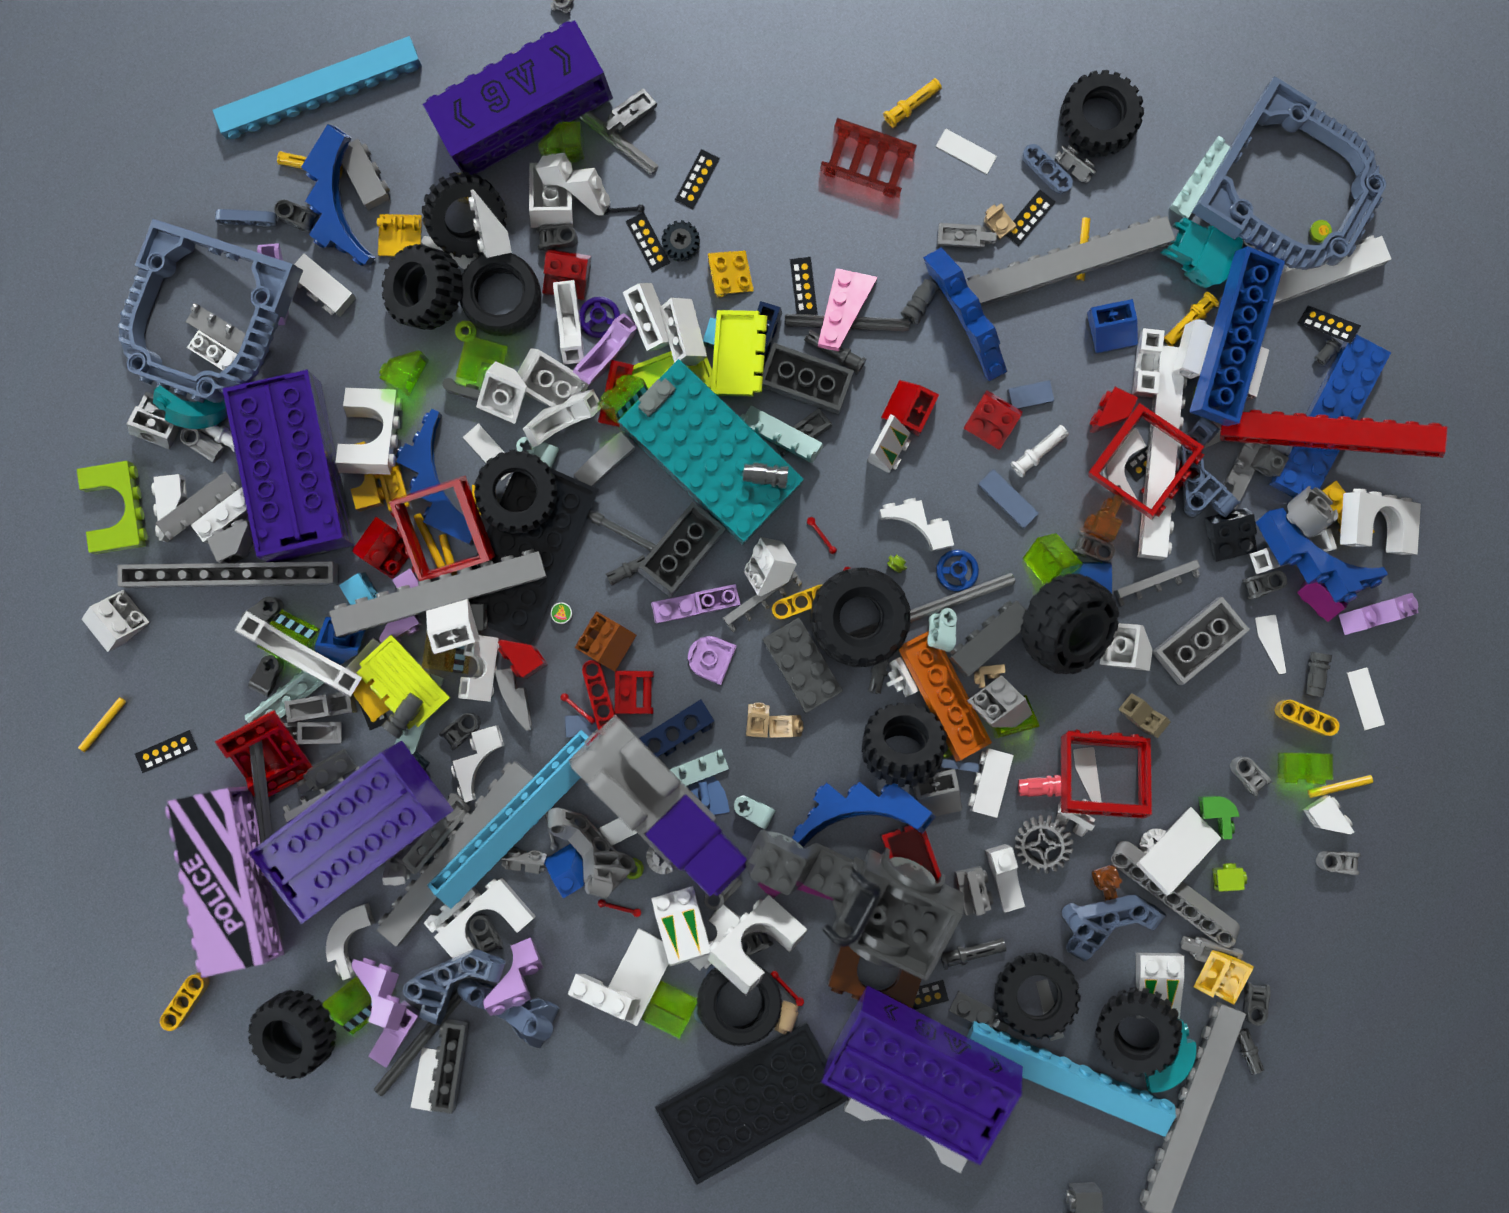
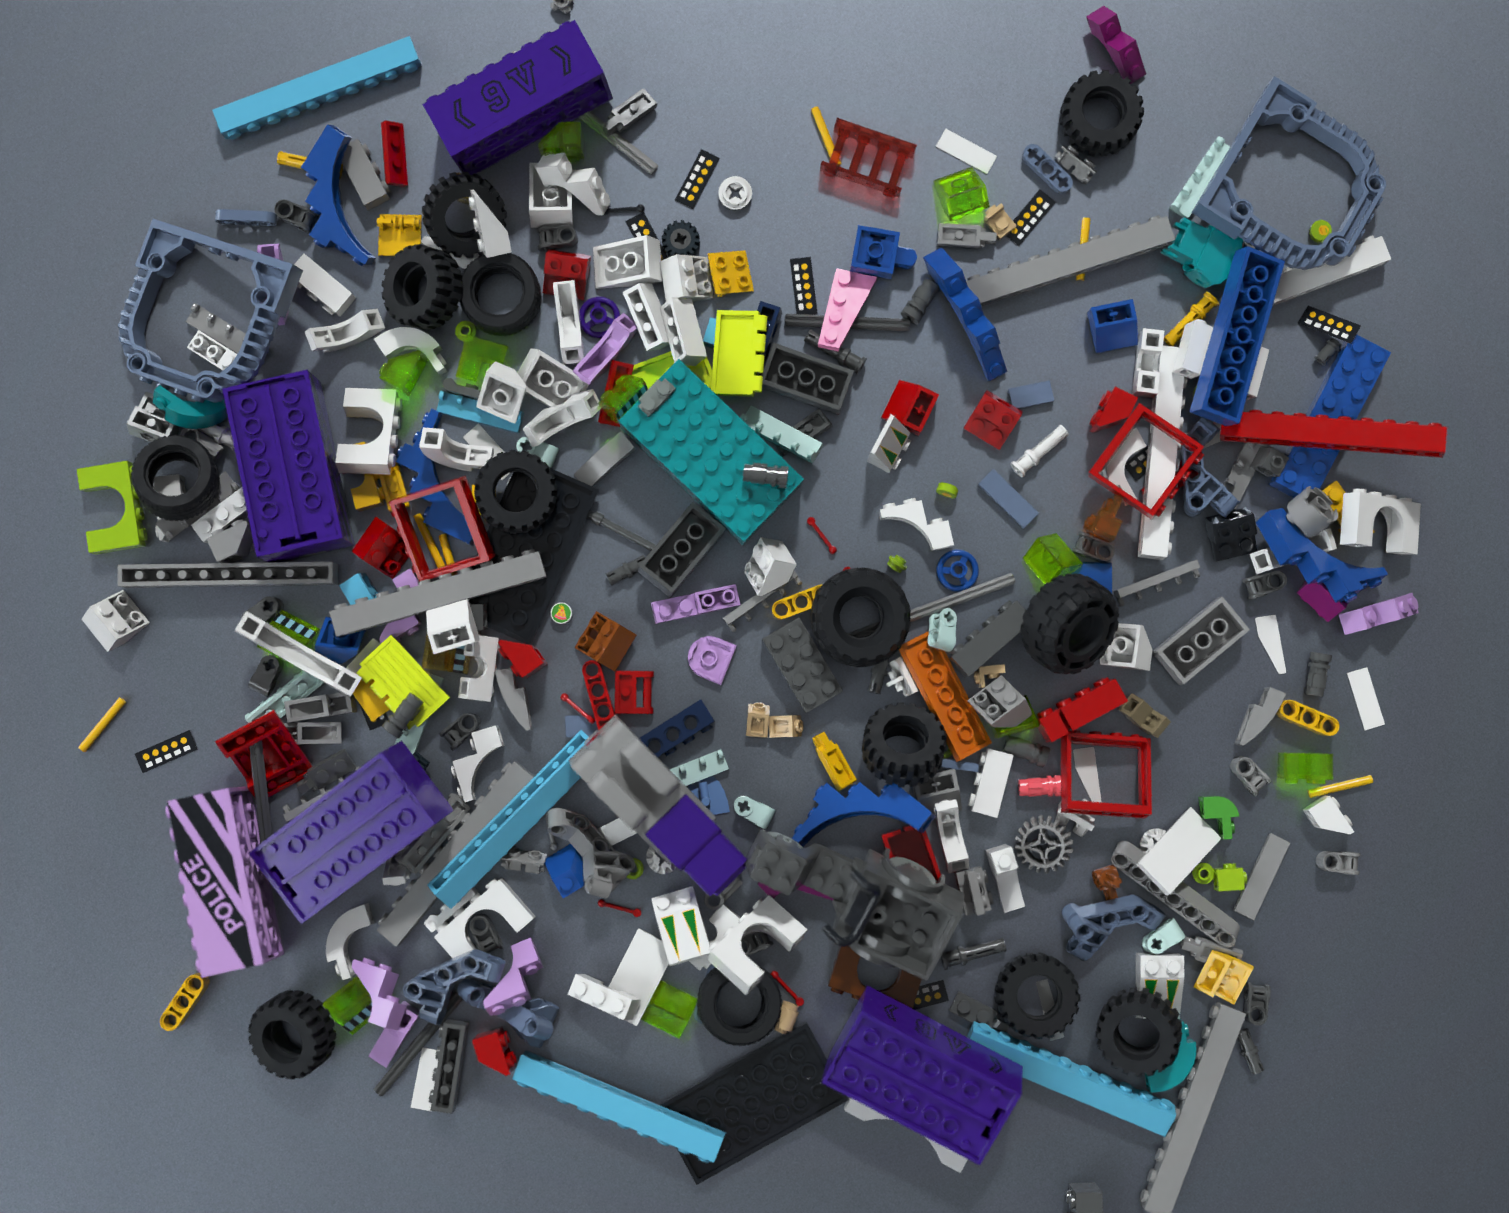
(164, 451): none -> black tyre
(347, 333): none -> white arch
(394, 153): none -> red plate
(407, 338): none -> white arch
(447, 452): none -> white arch
(466, 409): none -> medium azure hinge
(494, 1051): none -> red slope
(618, 1106): none -> medium azure brick
(627, 263): none -> white slope
(686, 277): none -> white slope
(735, 183): none -> white gear
(824, 131): none -> yellow bar
(834, 761): none -> yellow hinge
(878, 253): none -> blue brick
(904, 108): yellow pin -> none
(947, 490): none -> lime tile
(951, 836): none -> white arch
(961, 193): none -> clear neon green slope
(1026, 750): none -> dark grey axle
(1080, 710): none -> red piece
(1120, 46): none -> magenta arch
(1166, 934): none -> light aqua piece
(1196, 873): none -> lime plate
(1259, 715): none -> light grey slope
(1261, 876): none -> light grey tile

